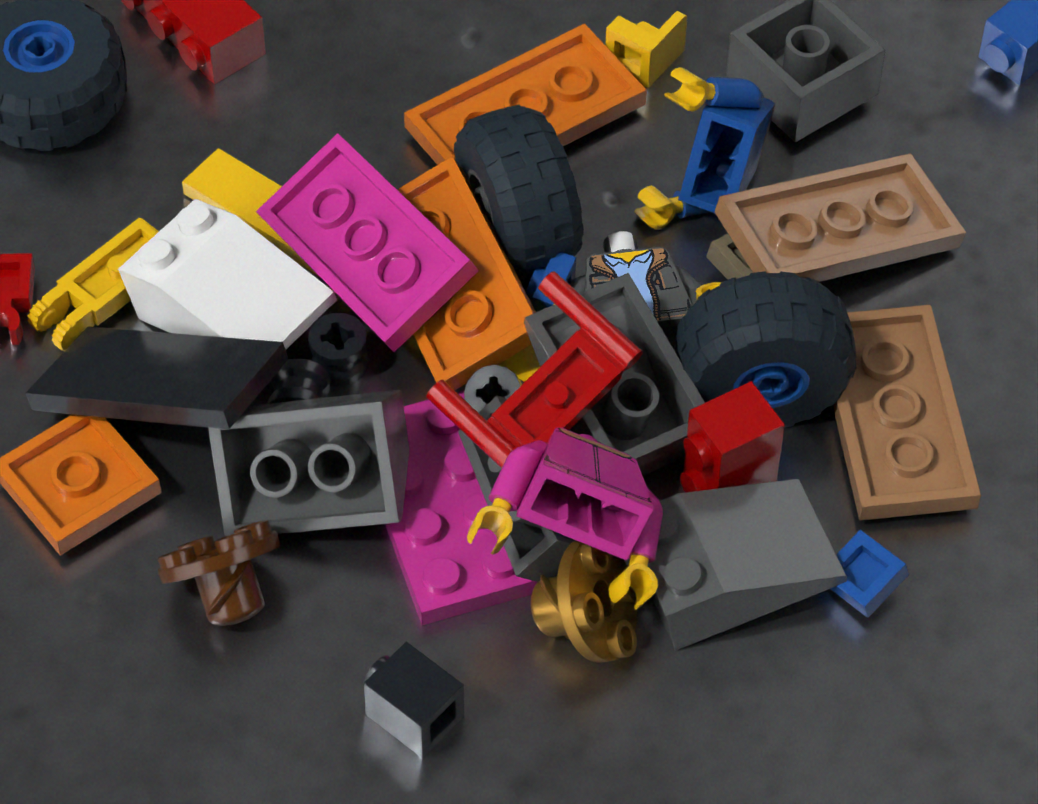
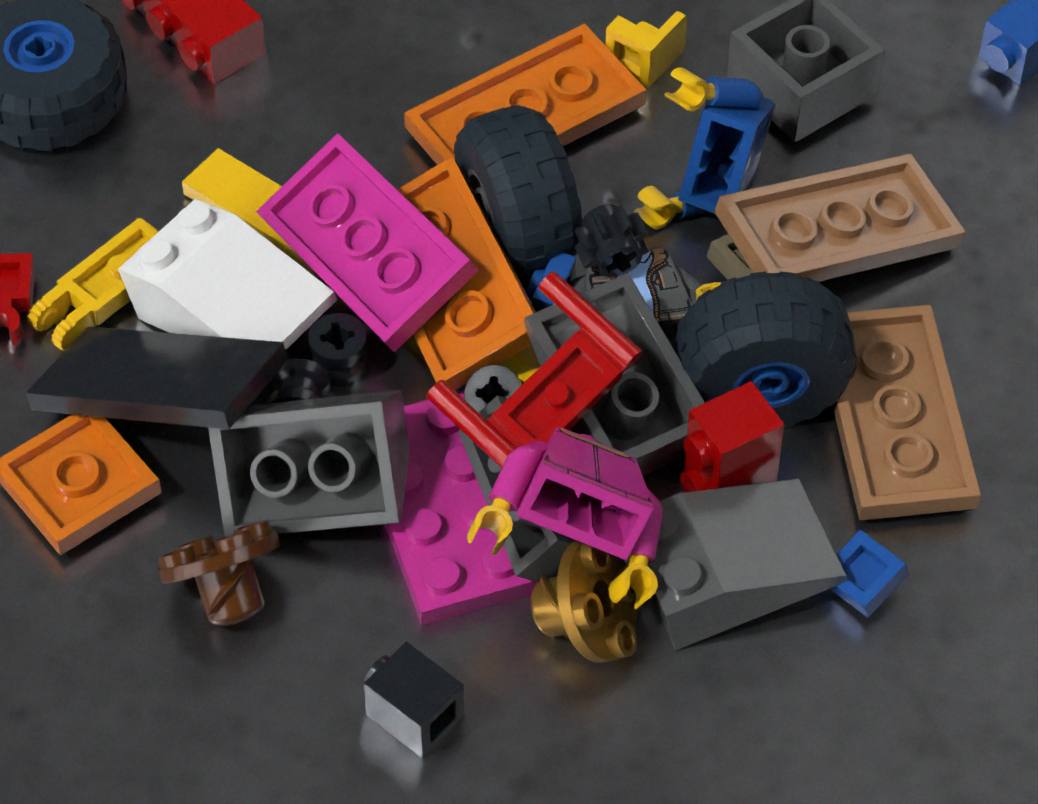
(611, 240): none -> black gear

